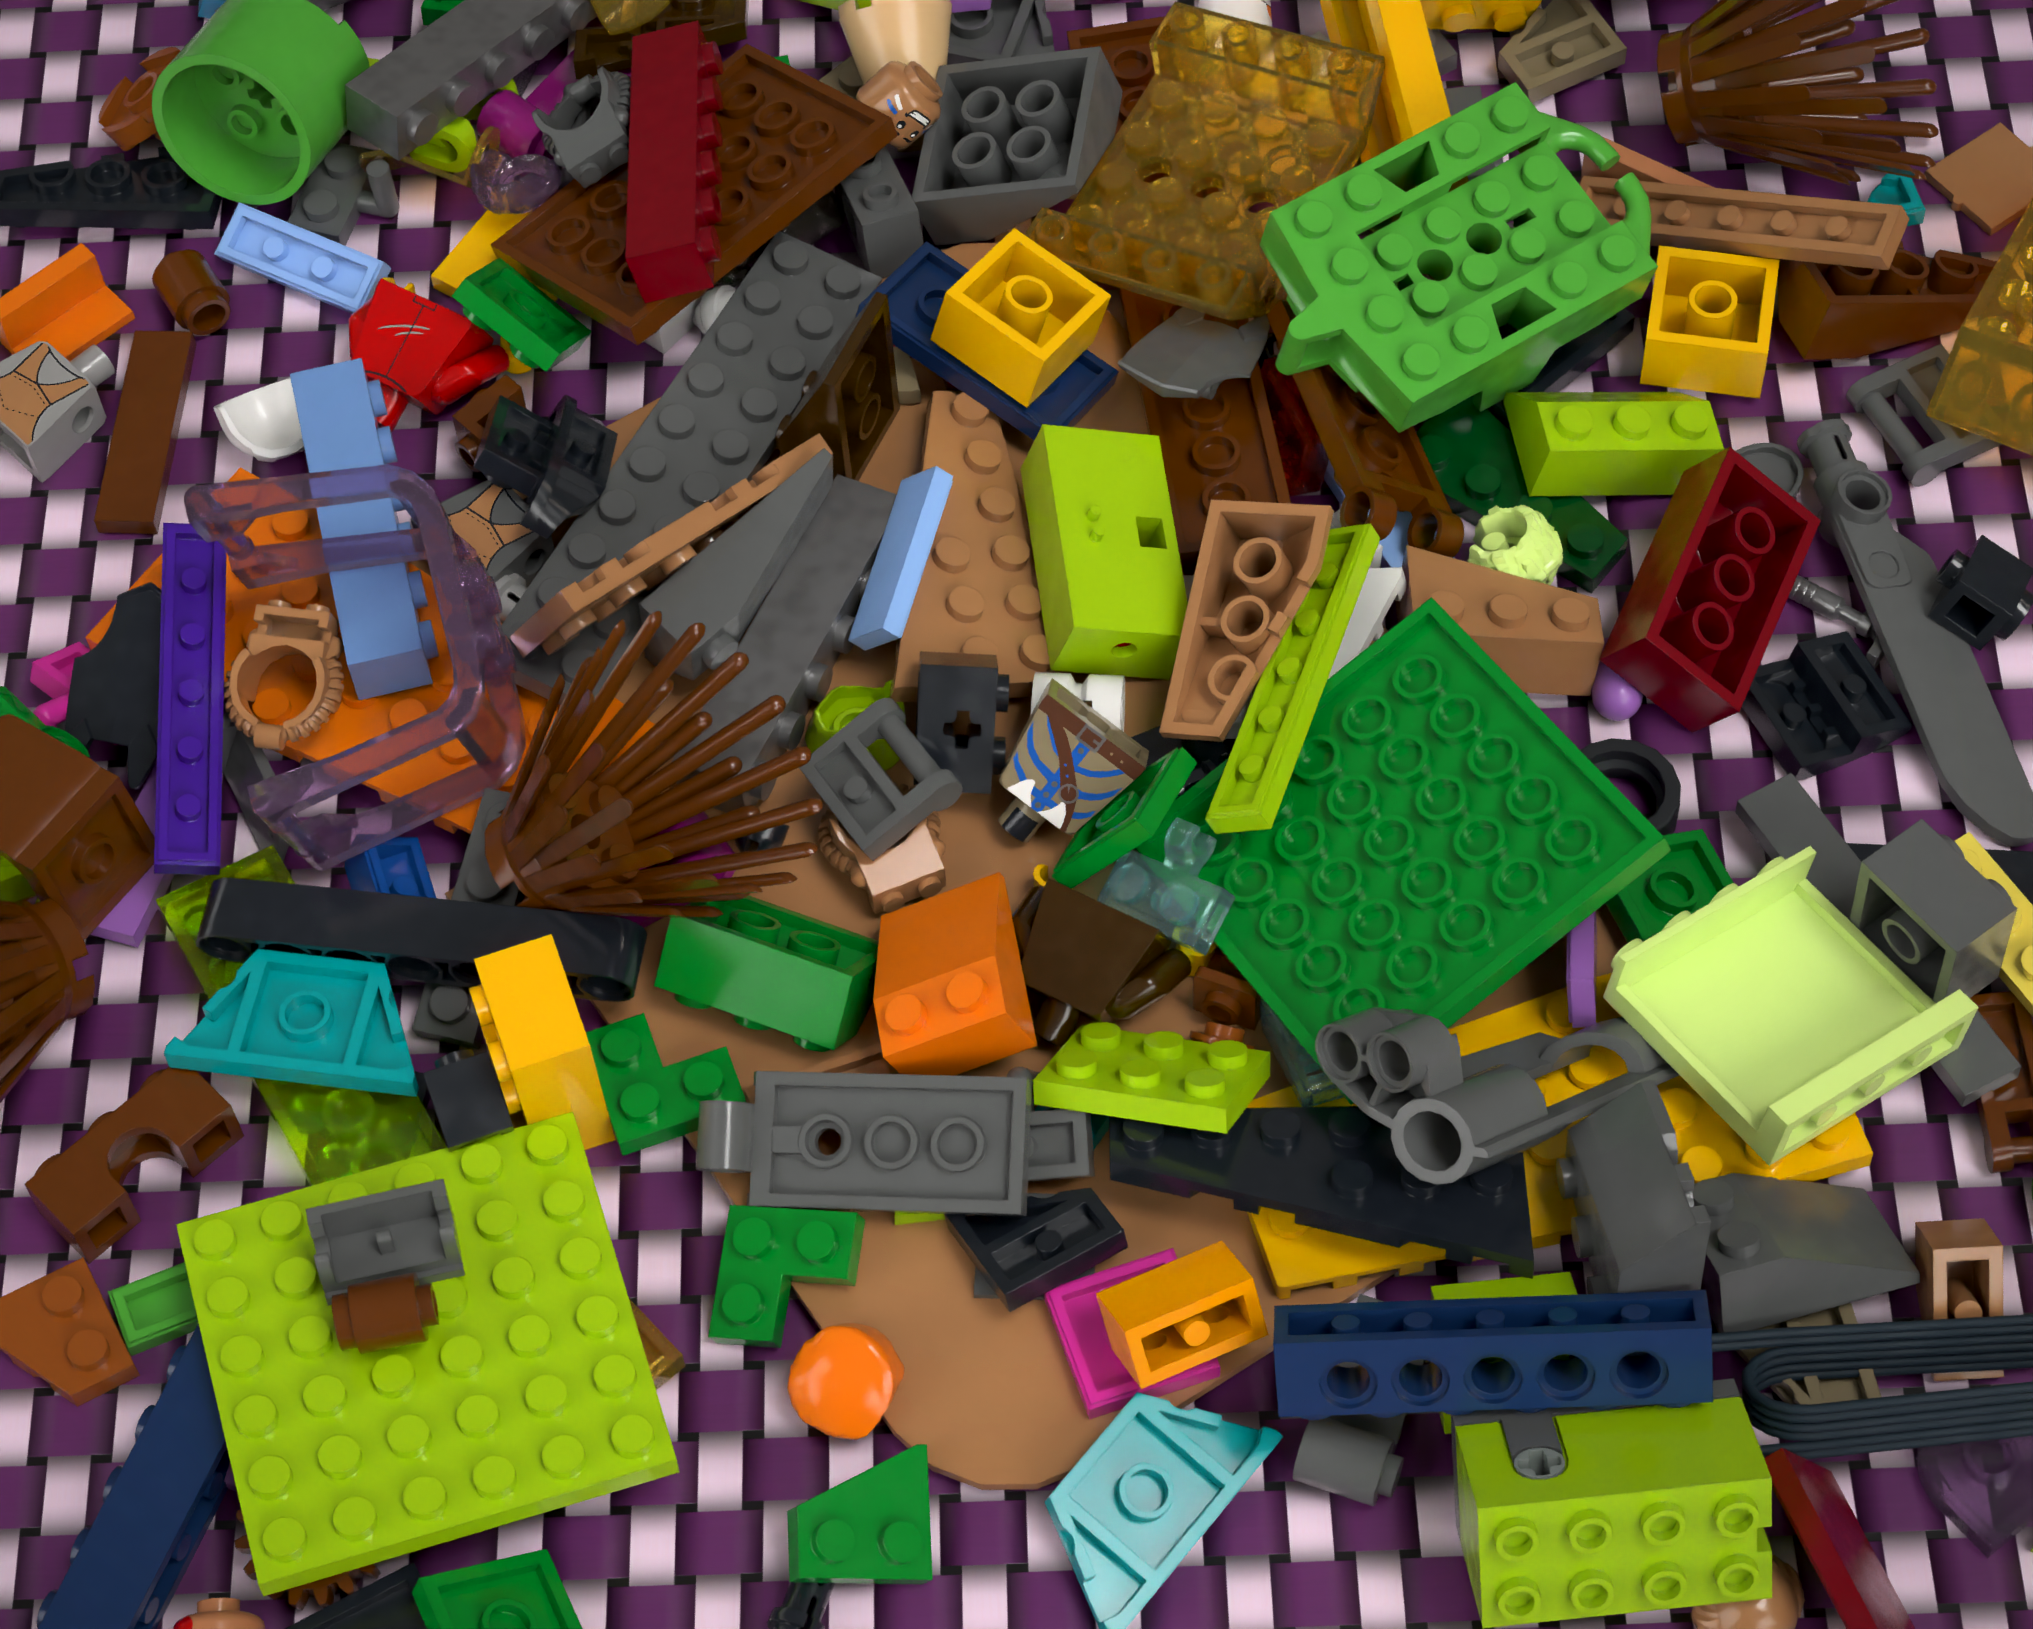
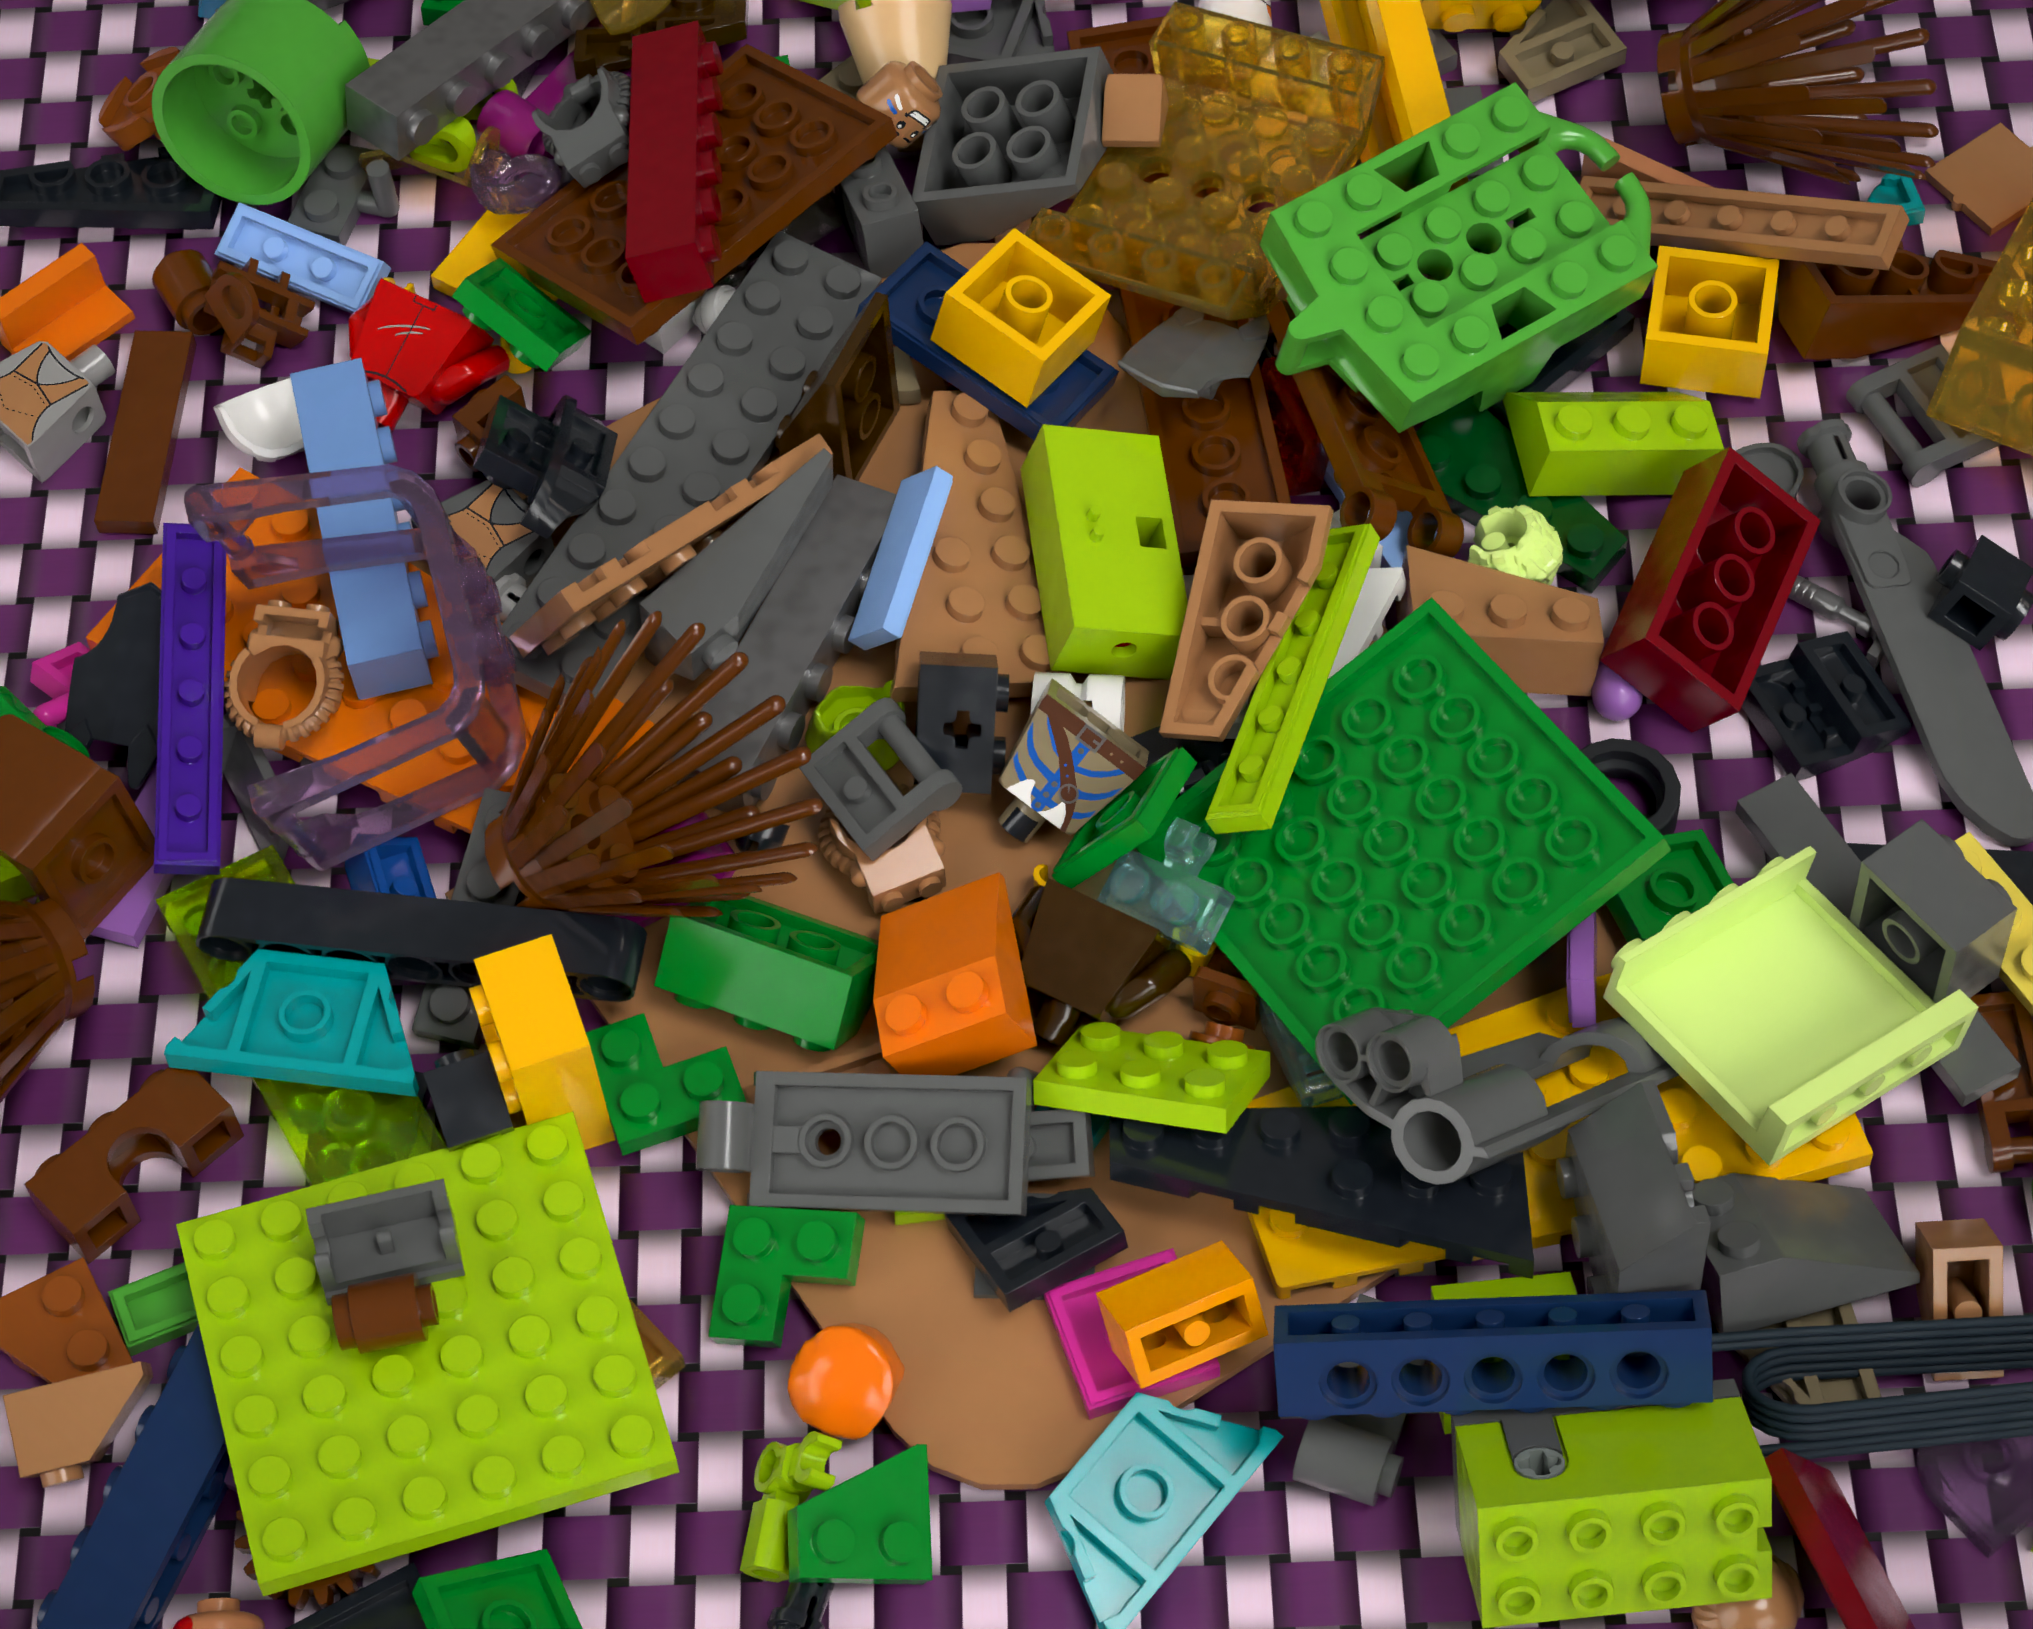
(72, 1421): none -> medium nougat slope
(235, 303): none -> reddish brown piece
(786, 1479): none -> lime bar
(1134, 110): none -> medium nougat slope

